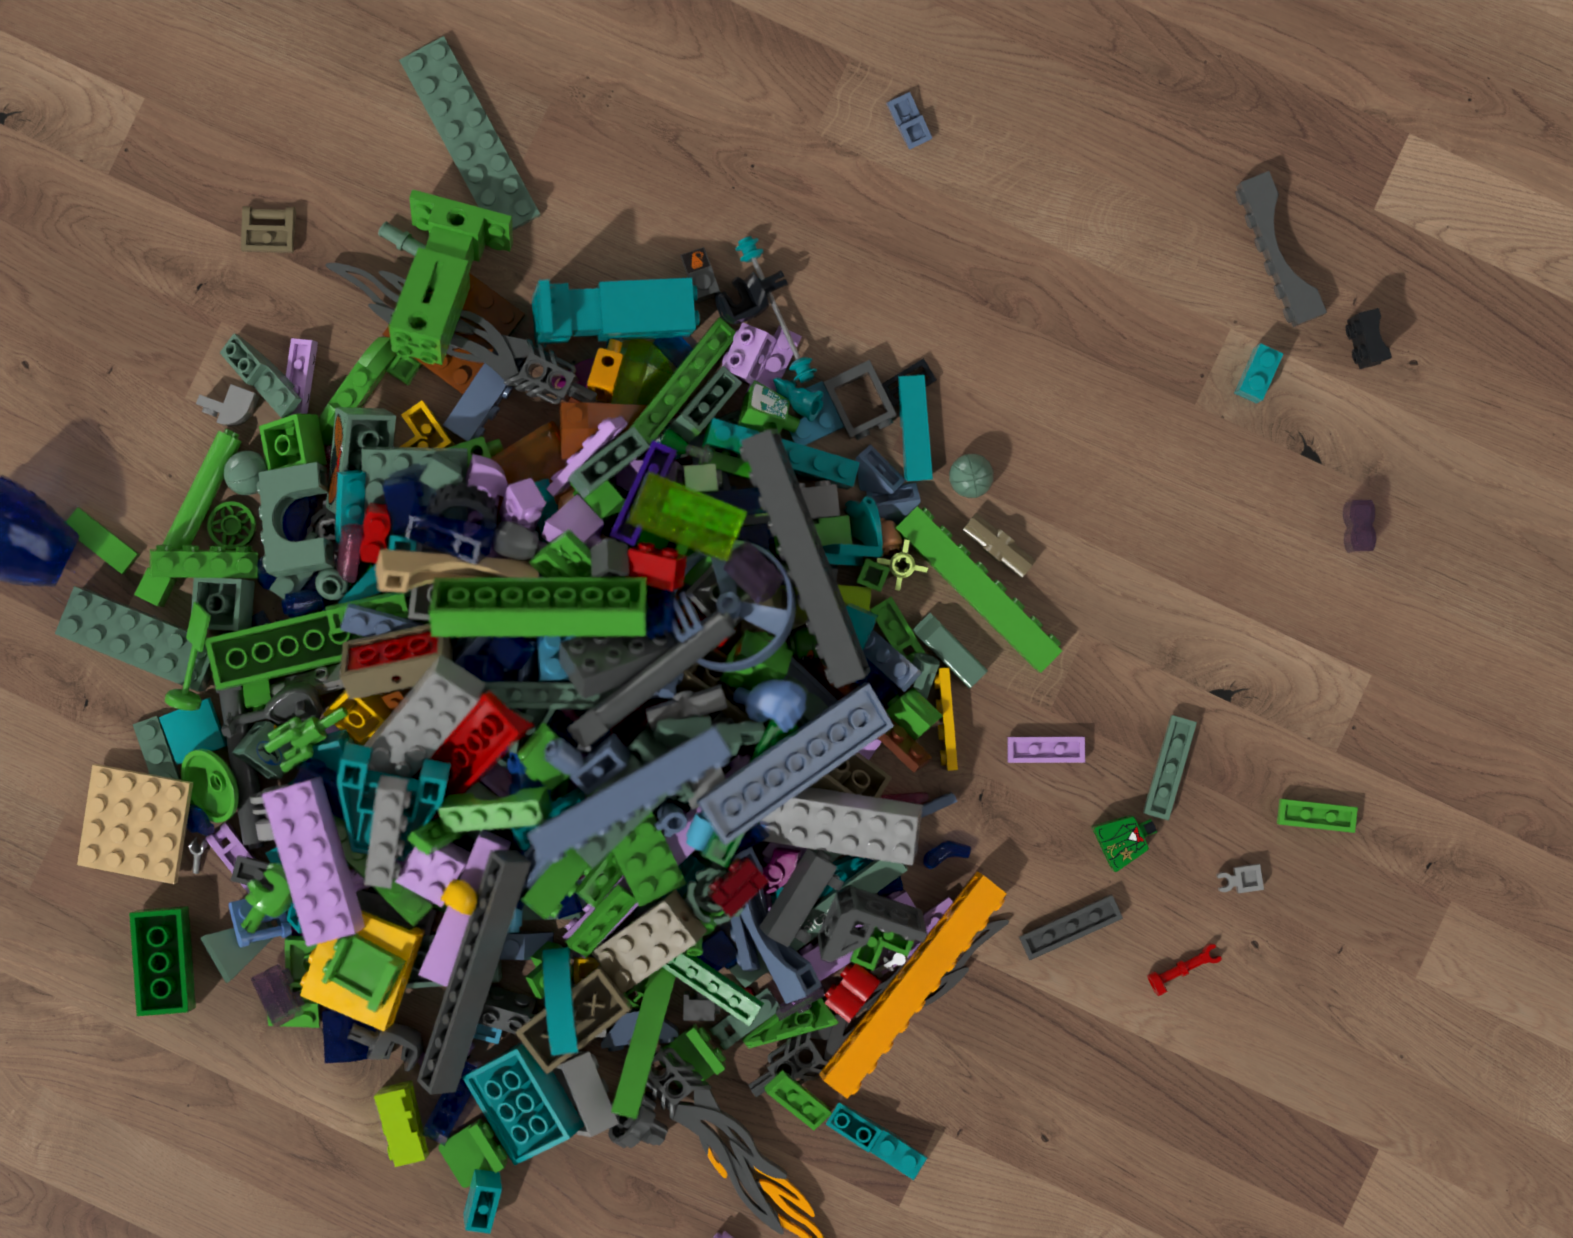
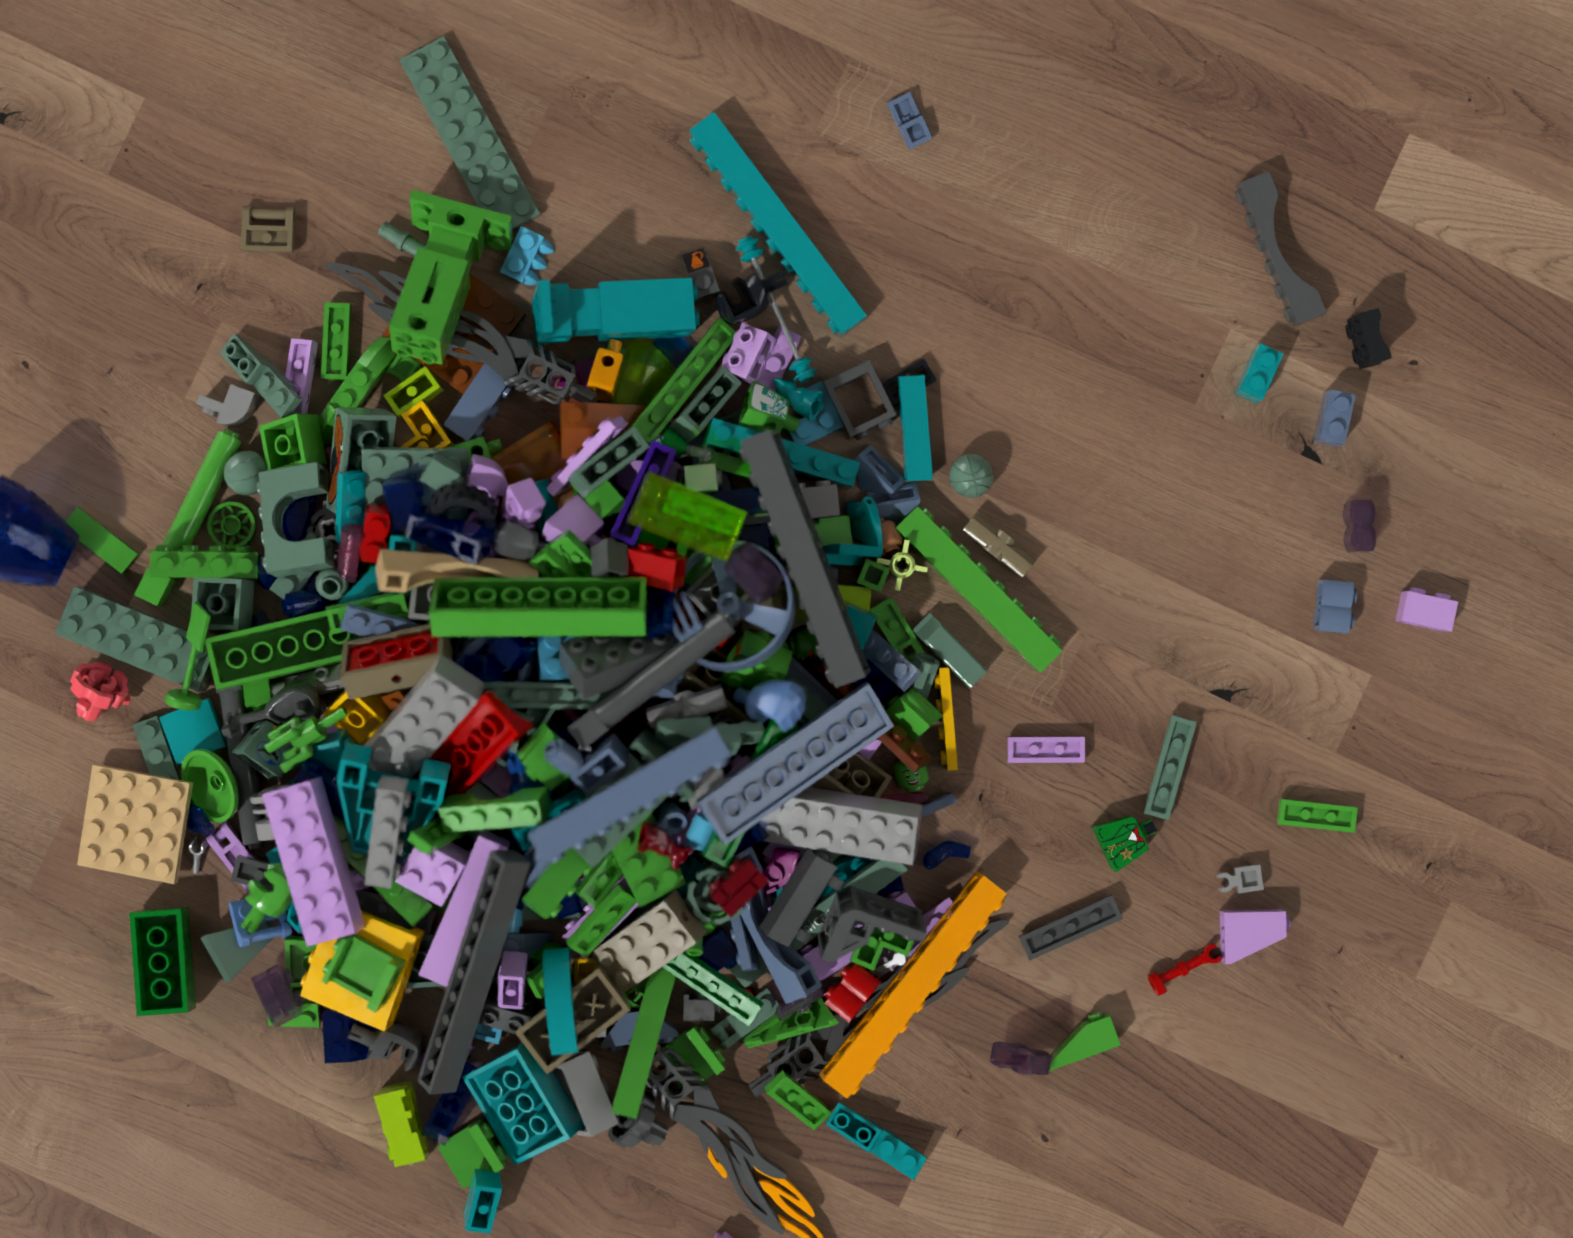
(98, 691): none -> coral piece
(336, 341): none -> bright green plate
(414, 389): none -> lime brick
(460, 896): yellow piece -> none
(512, 980): none -> lavender brick
(524, 256): none -> medium azure plate
(657, 840): none -> dark red animal
(777, 224): none -> teal brick
(907, 779): none -> bright green head
(1020, 1058): none -> brick
(1088, 1039): none -> bright green slope
(1250, 931): none -> lavender slope
(1334, 418): none -> sand blue brick
(1334, 606): none -> sand blue brick
(1426, 610): none -> lavender brick

